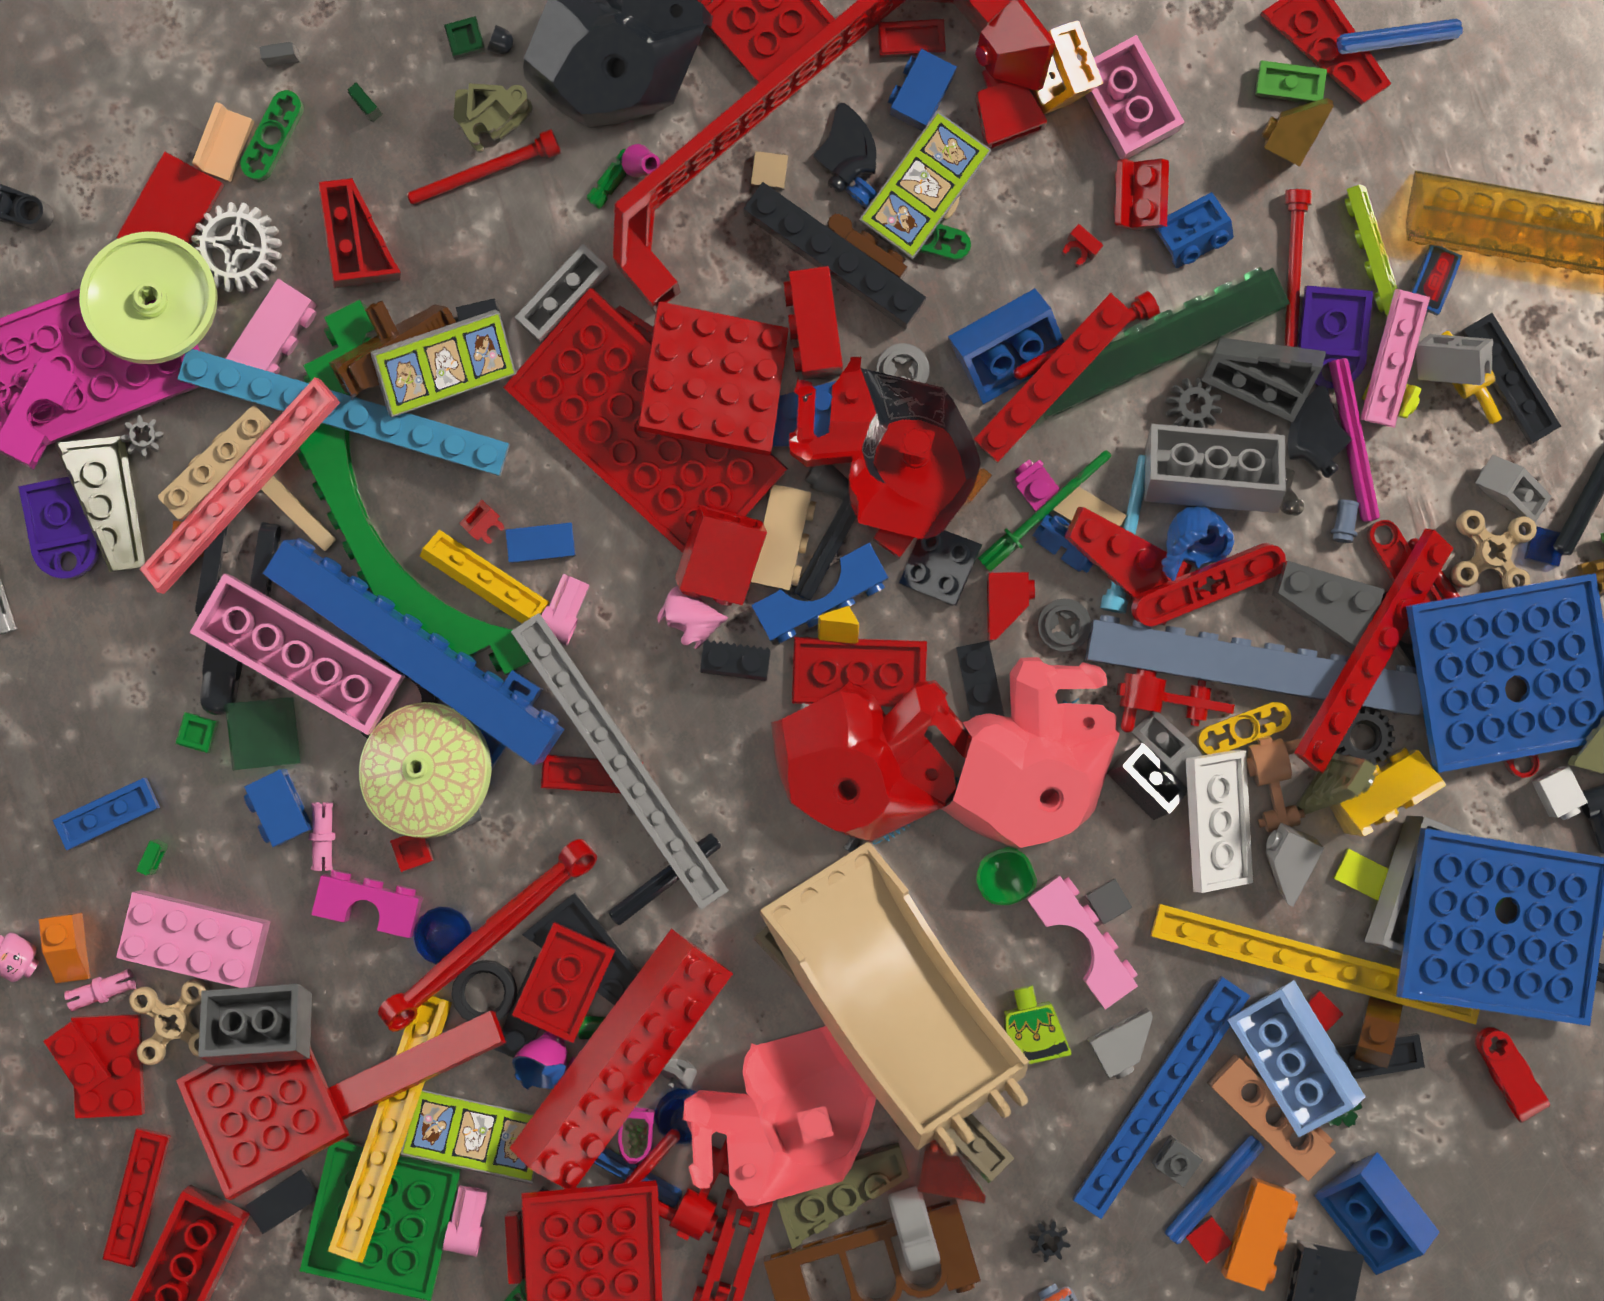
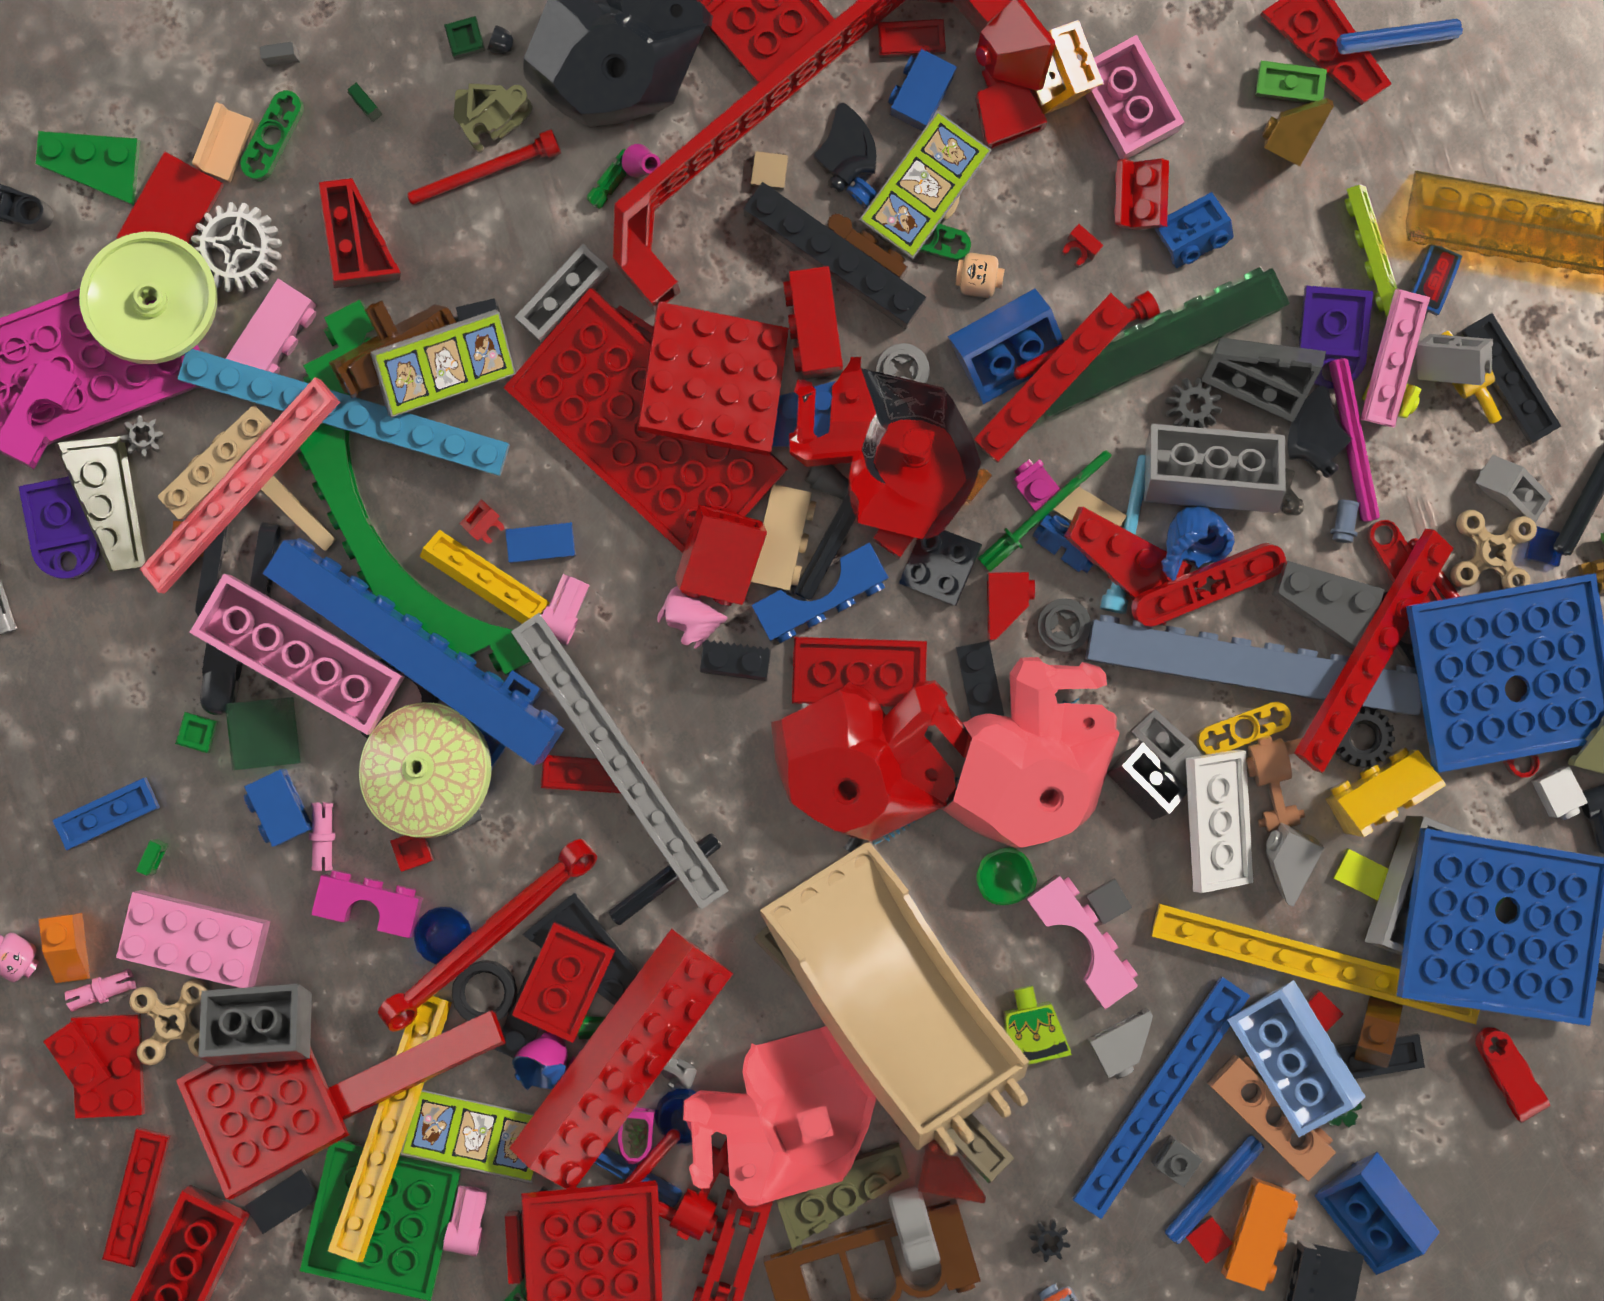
(92, 160): none -> green wing
(838, 626): yellow slope -> none
(979, 275): none -> light nougat head
(1147, 693): red piece -> none
(1298, 203): red piece -> none
(1341, 780): olive wing -> none

